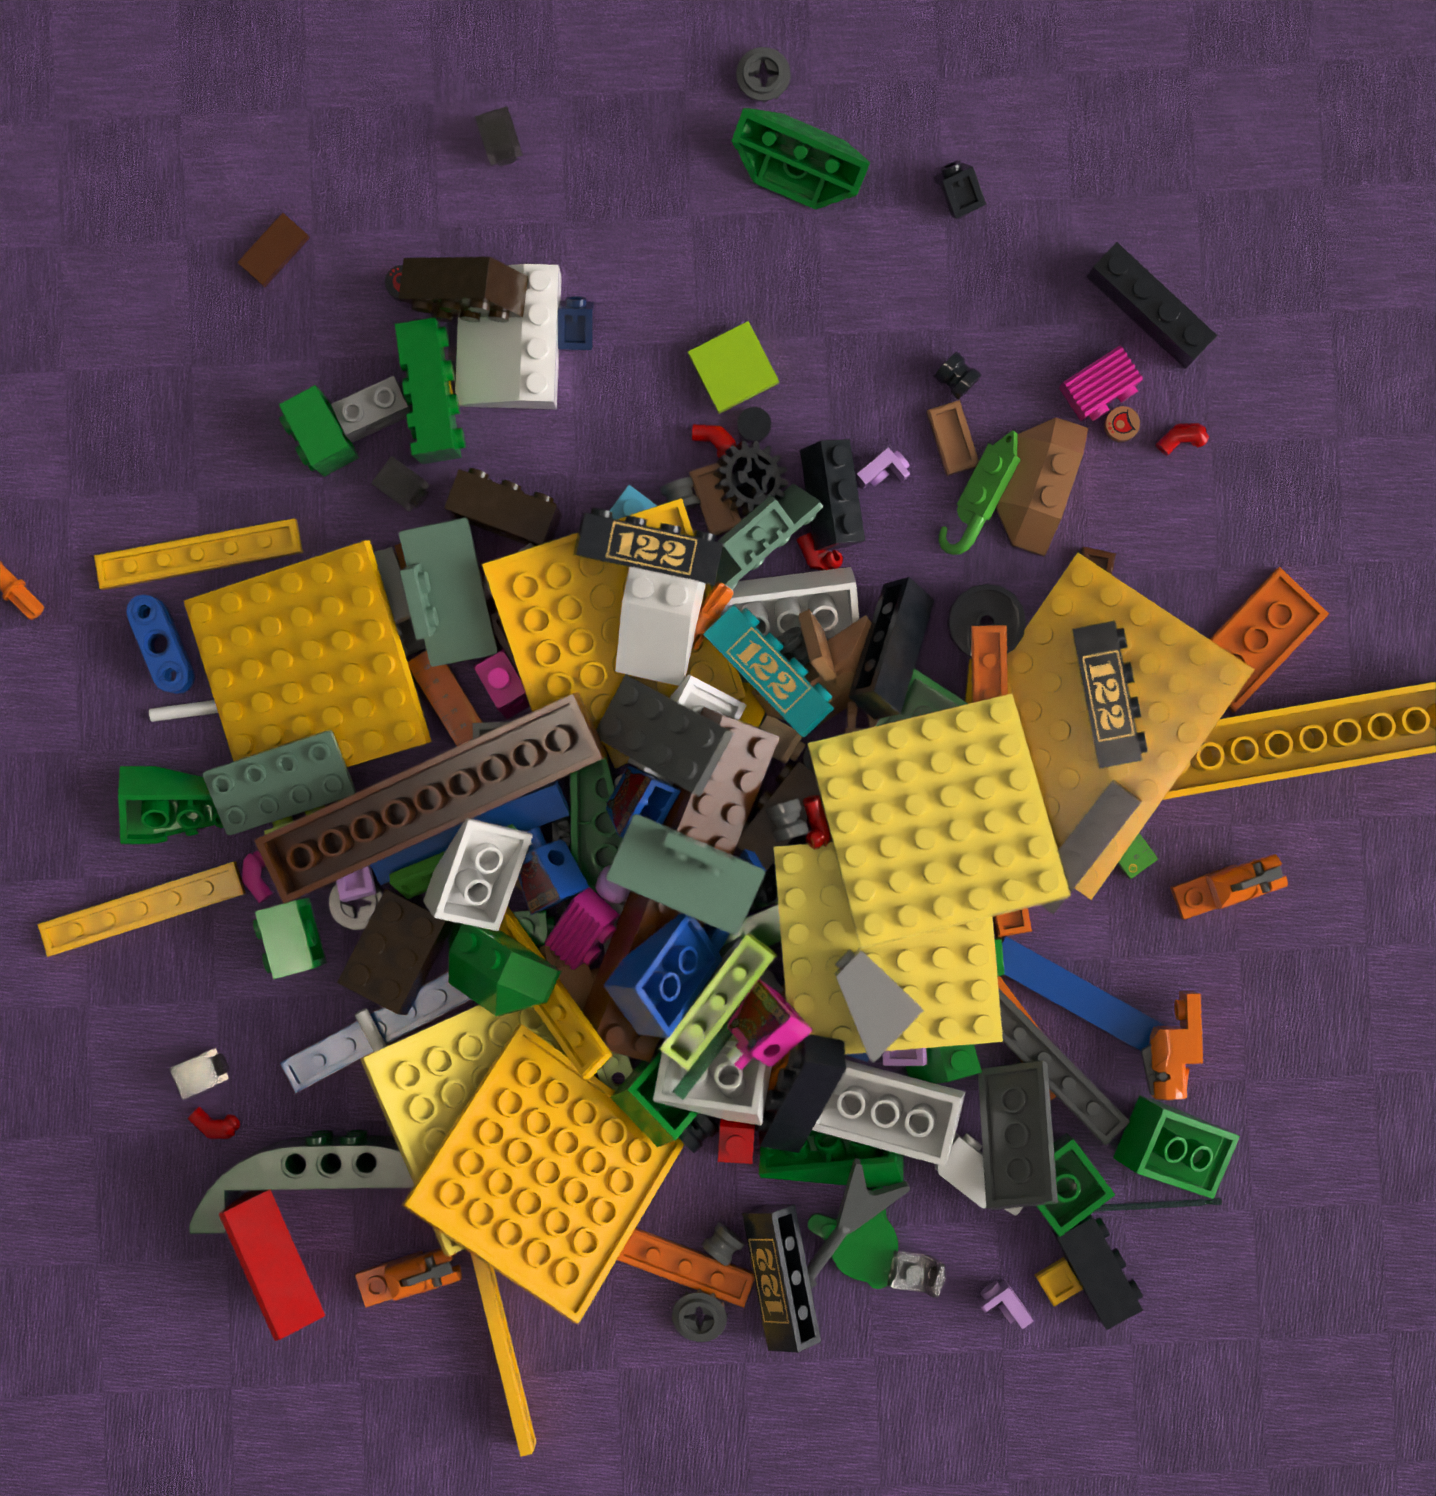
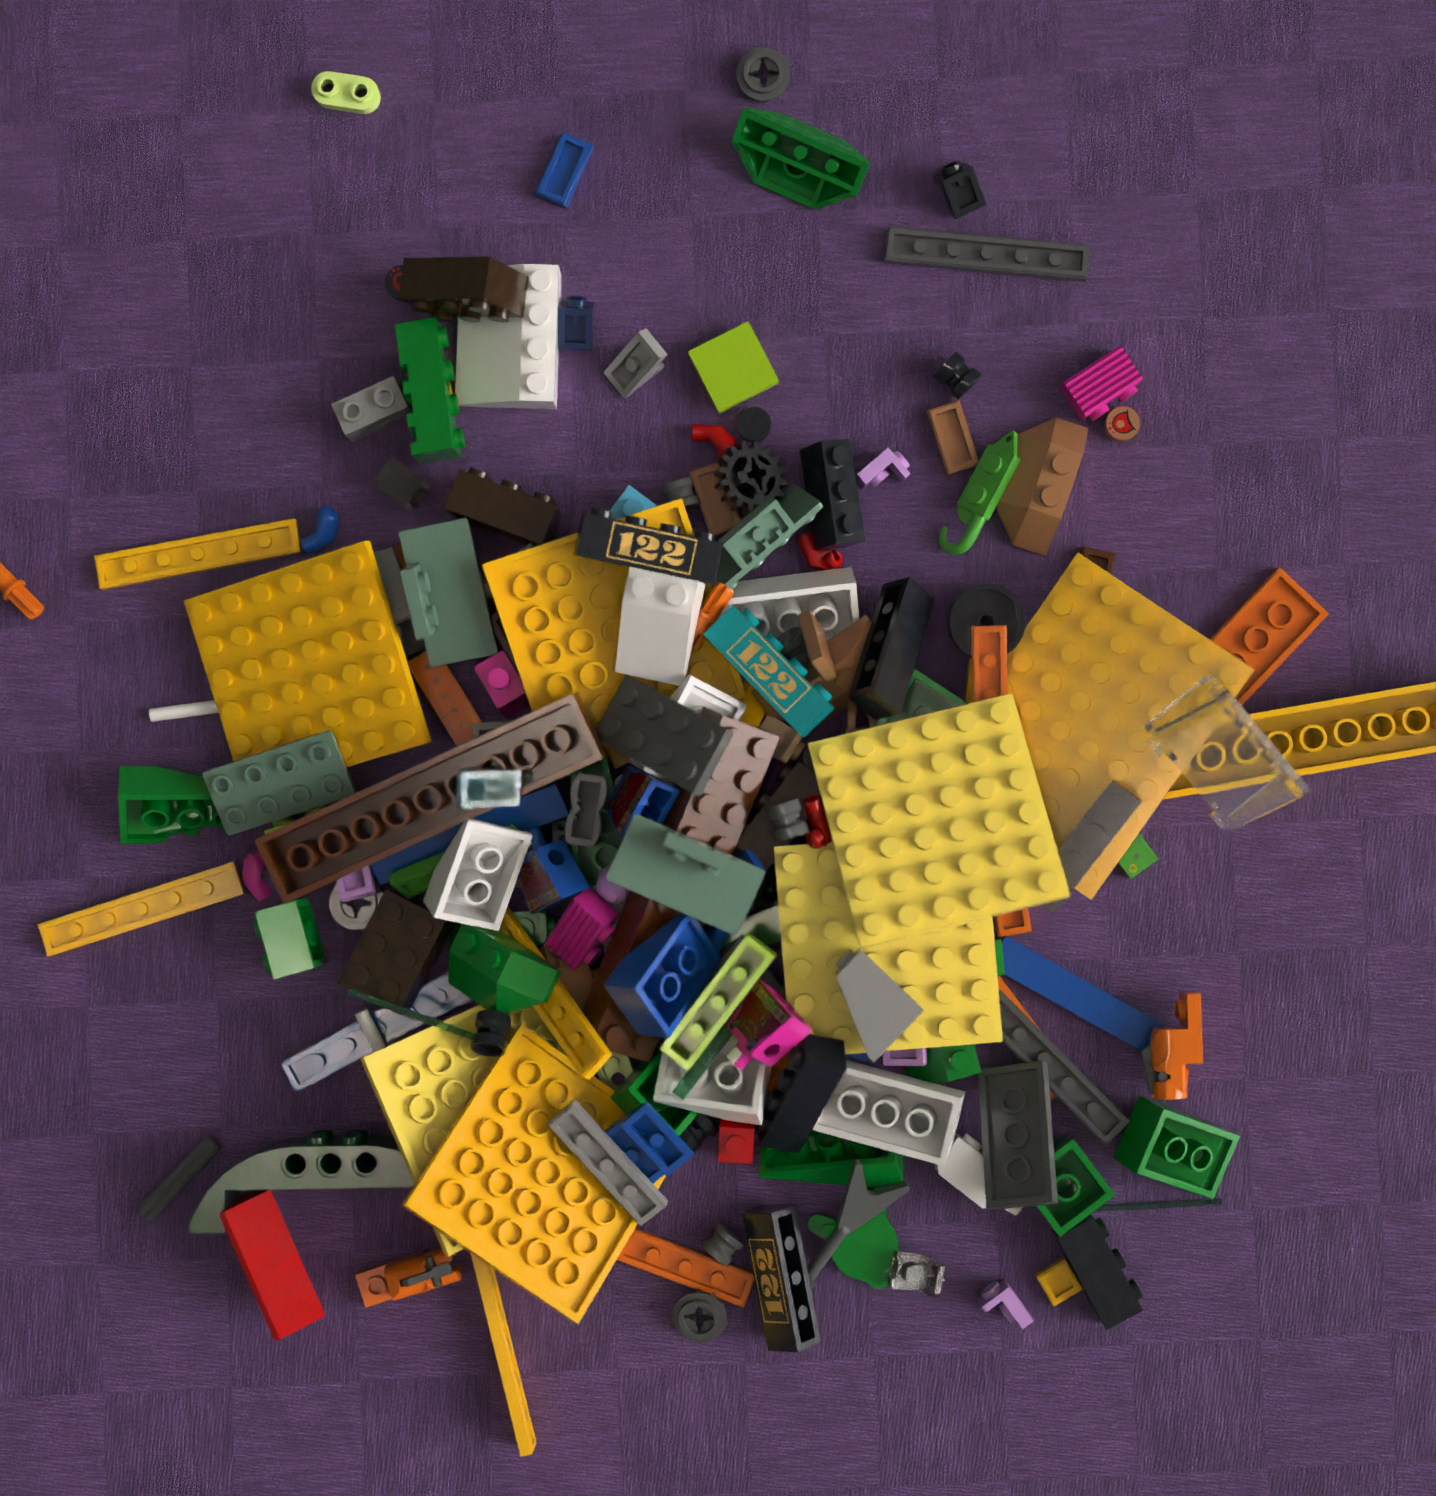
(146, 633): blue piece -> none
(178, 1178): none -> dark grey axle
(200, 1073): clear smoke brick -> none
(214, 1128): red arm -> none
(273, 250): reddish brown tile -> none
(318, 431): green brick -> none
(325, 530): none -> blue arm
(344, 92): none -> yellowish green plate
(415, 1015): none -> clear green piece
(488, 788): none -> clear light blue slope
(491, 1032): none -> black wheel
(499, 136): clear smoke brick -> none
(564, 170): none -> blue tile
(585, 820): none -> dark grey brick
(607, 1162): none -> light grey tile
(636, 363): none -> light grey slope
(649, 1142): none -> blue slope
(987, 254): none -> dark grey tile
(1108, 695): black brick -> none
(1151, 305): black brick -> none
(1180, 433): red arm -> none
(1224, 755): none -> clear windscreen
(1229, 886): orange plate -> none

